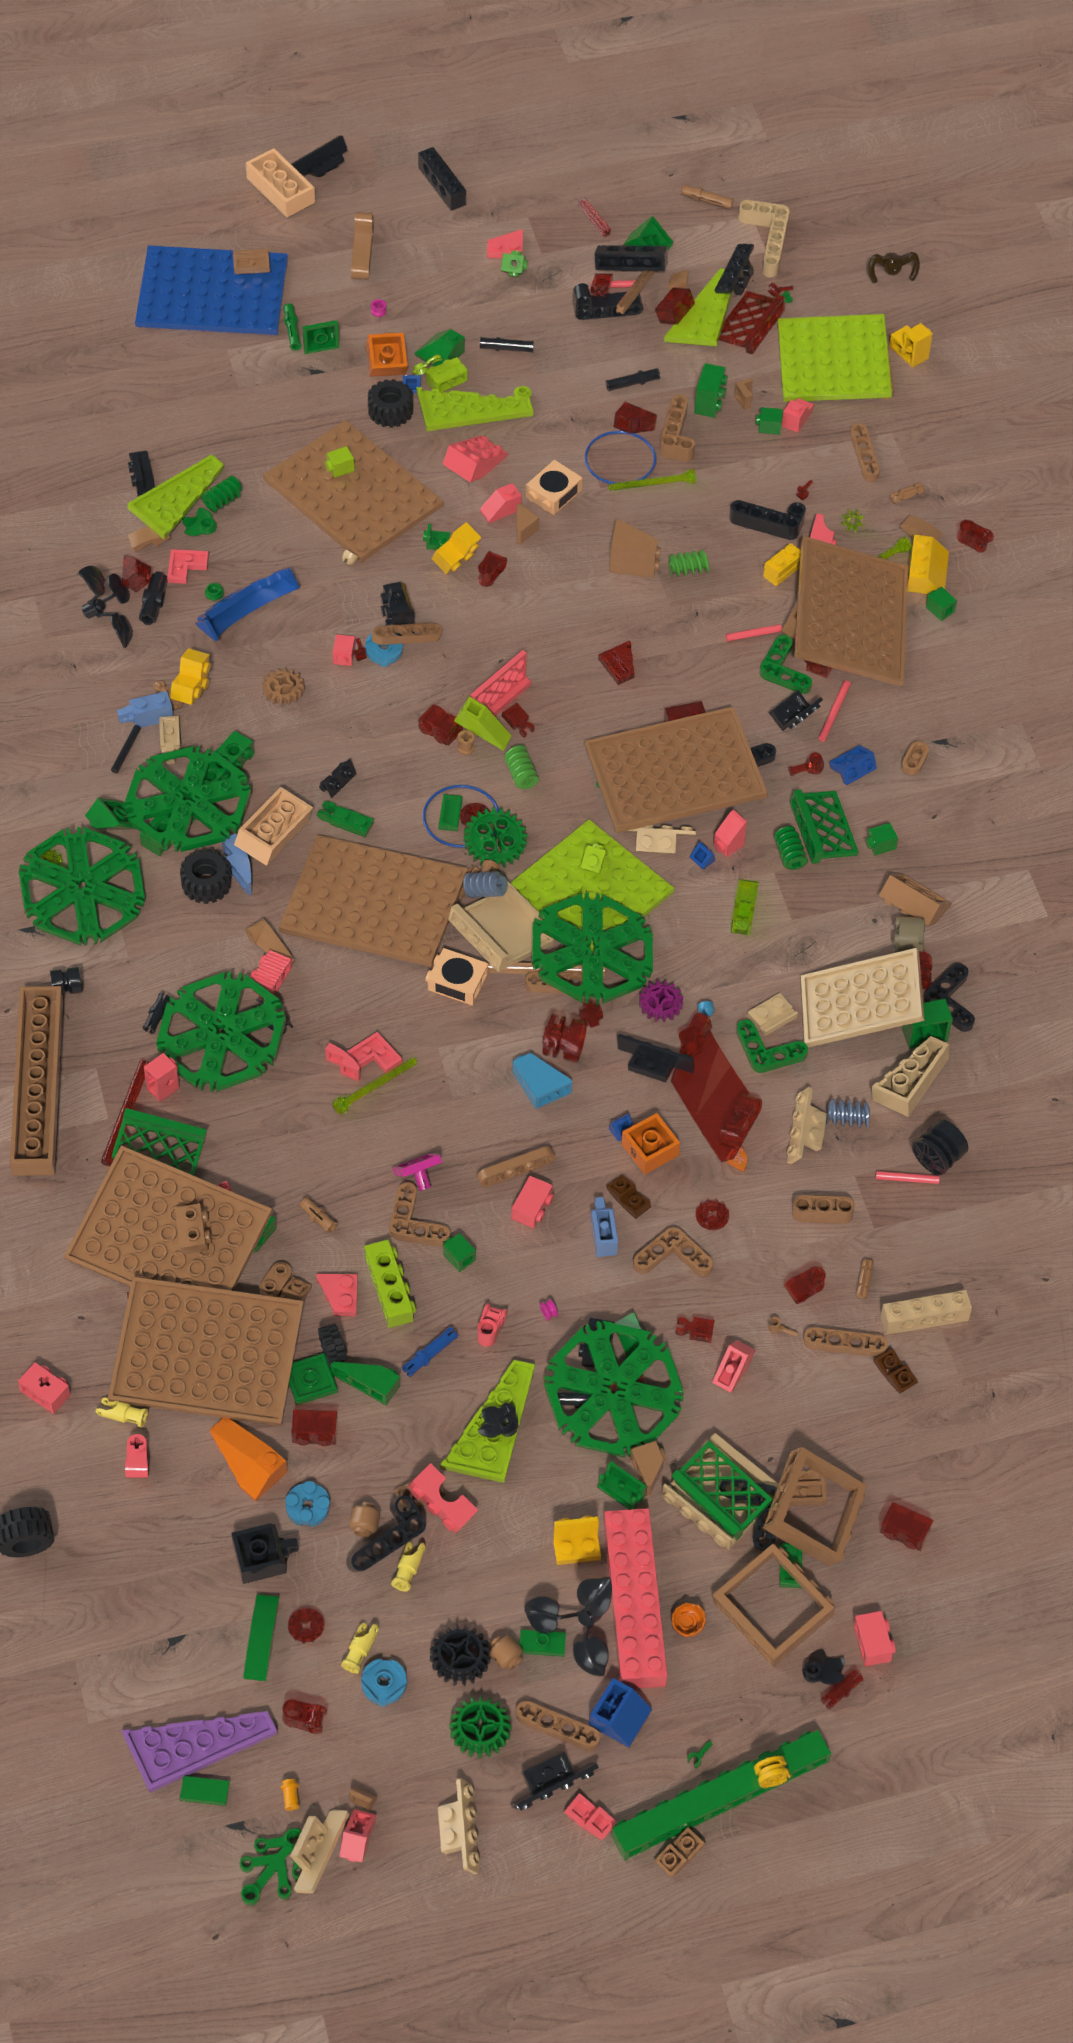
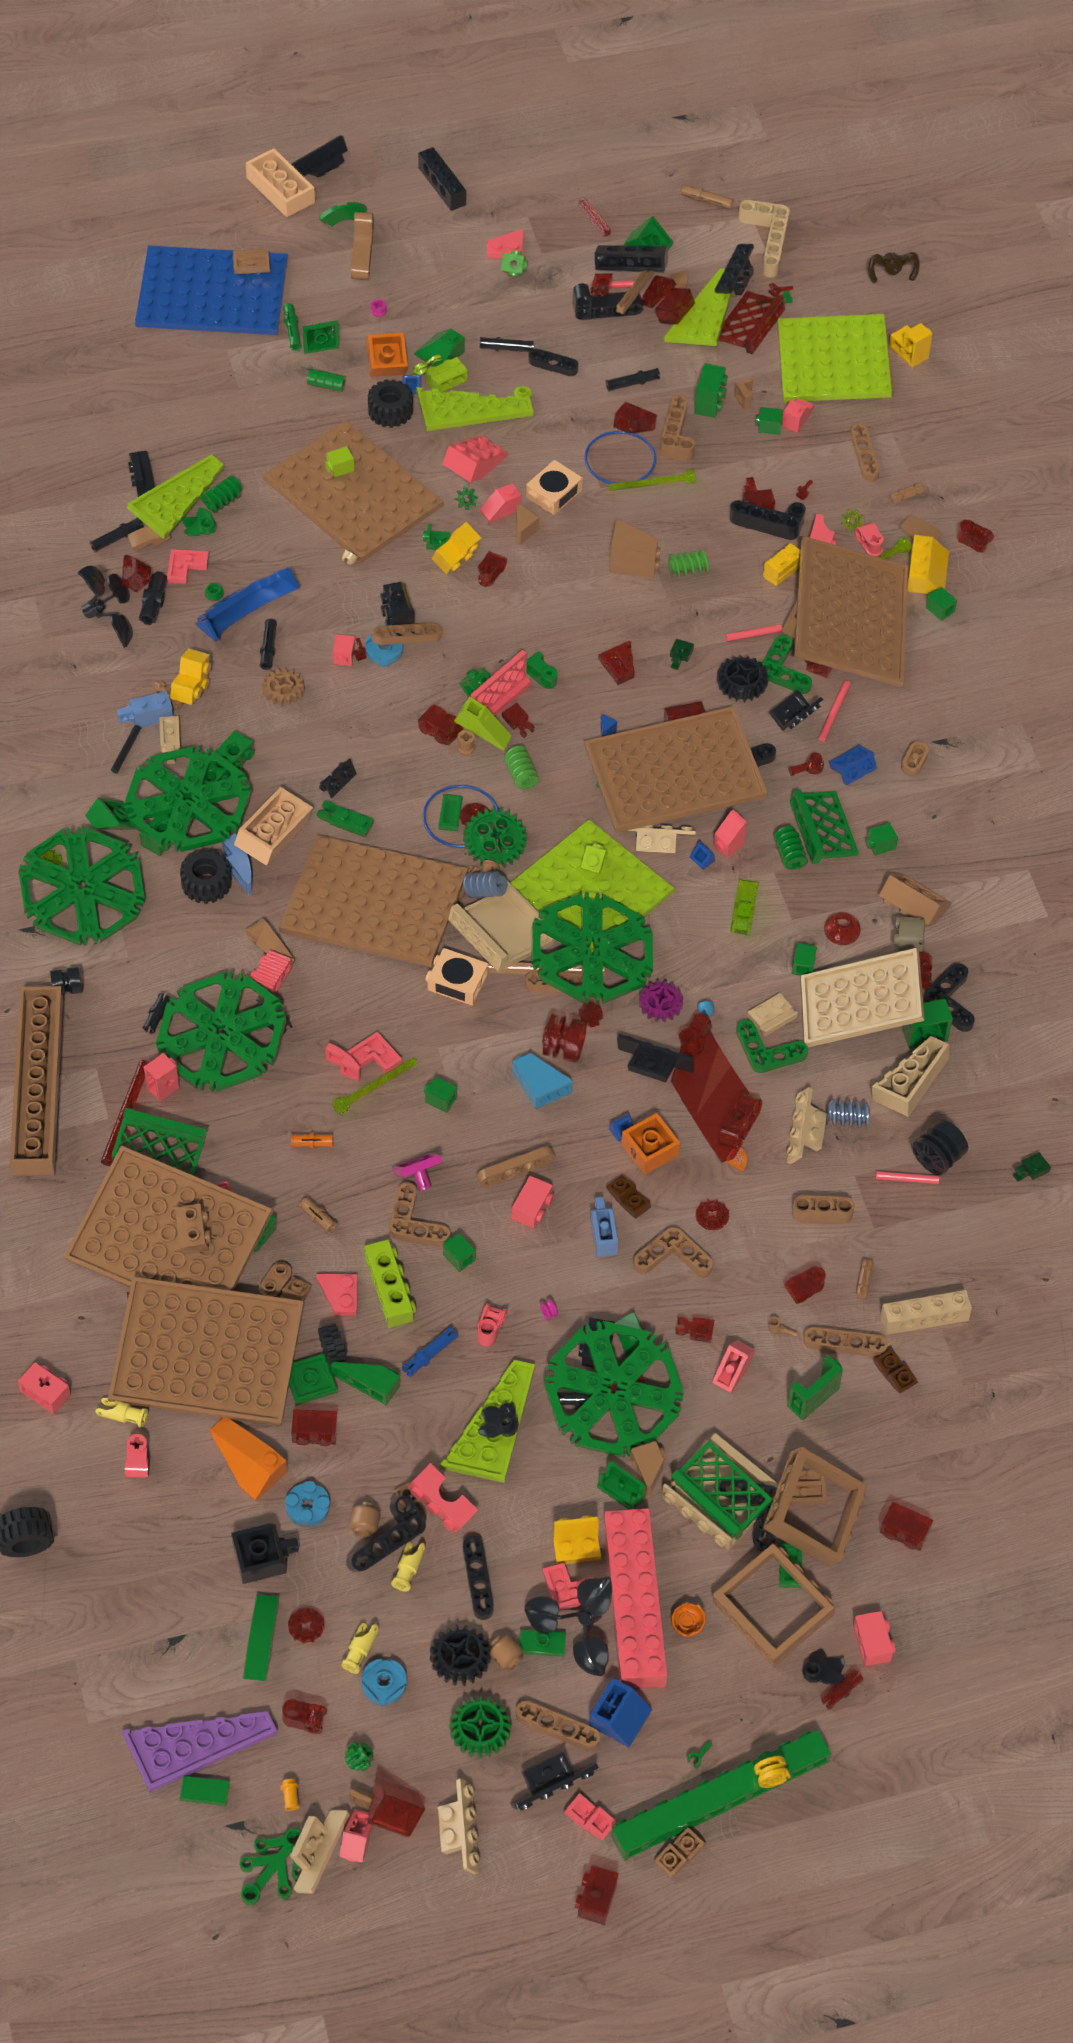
(116, 534): none -> black pin
(267, 650): none -> black pin
(326, 380): none -> green axle
(326, 1140): none -> orange pin
(343, 212): none -> green tile
(359, 1756): none -> green gear
(395, 1808): none -> clear red slope
(440, 1094): none -> green brick
(460, 498): none -> green gear
(474, 680): none -> green brick
(477, 1577): none -> black beam
(541, 672): none -> green leg
(544, 357): none -> black beam
(561, 1587): none -> coral plate
(597, 1908): none -> clear red brick
(608, 726): none -> blue slope
(657, 290): none -> clear red wing
(680, 652): none -> dark green plate
(744, 673): none -> black gear
(762, 497): none -> clear red brick
(804, 959): none -> green brick
(805, 1401): none -> green panel
(842, 934): none -> clear red piece
(870, 538): none -> coral piece
(1033, 1166): none -> dark green plate

